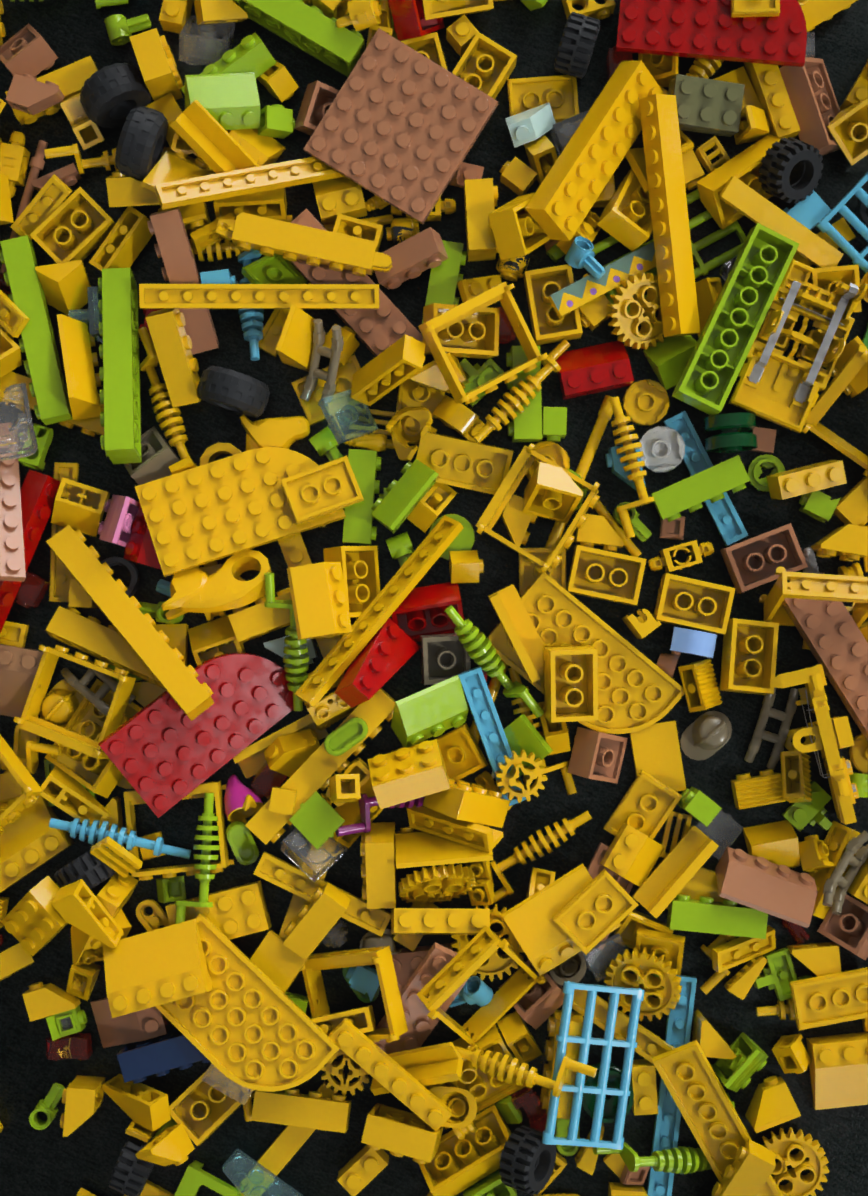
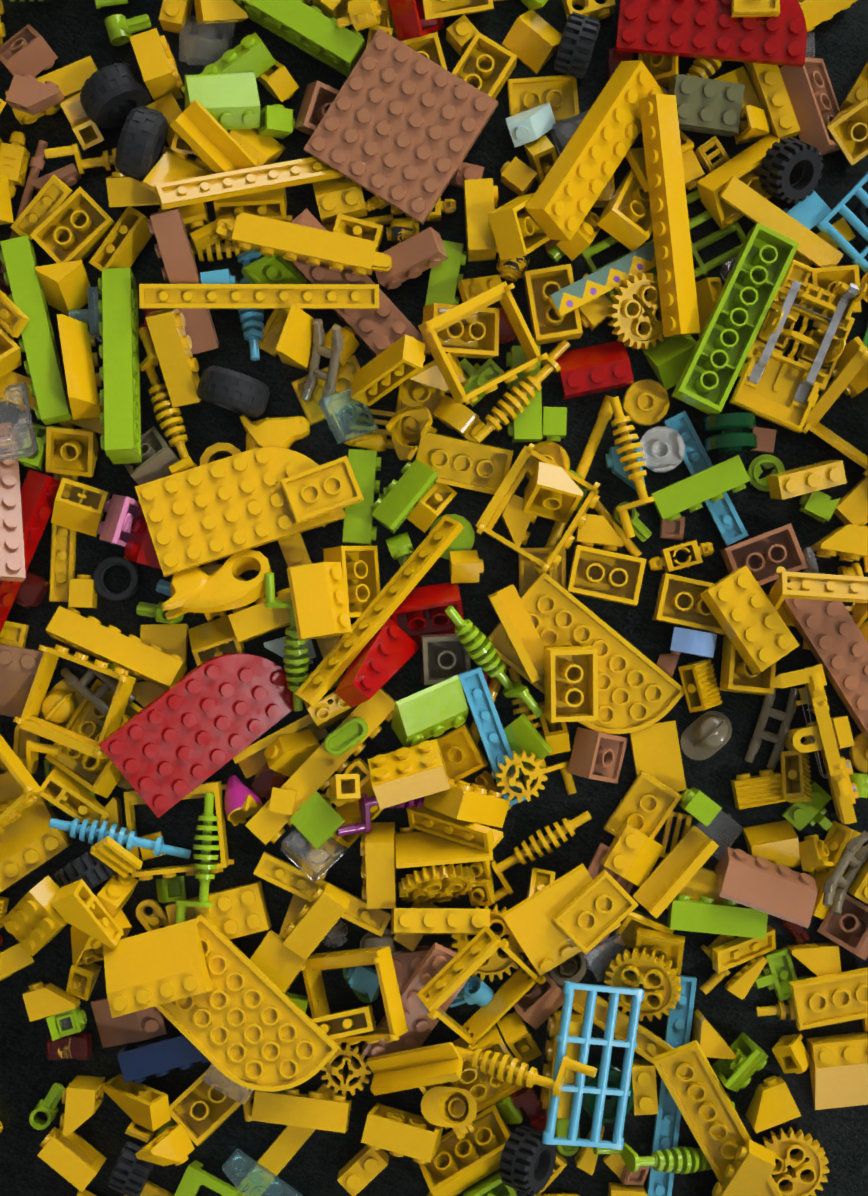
(71, 451): none -> yellow slope
(71, 1157): none -> yellow window
(130, 622): yellow brick -> none
(242, 843): lime tile -> none
(326, 444): lime axle -> none
(390, 1074): yellow plate -> none
(532, 40): none -> yellow slope
(581, 256): medium azure axle -> none
(641, 625): yellow hinge -> none
(749, 619): none -> yellow brick

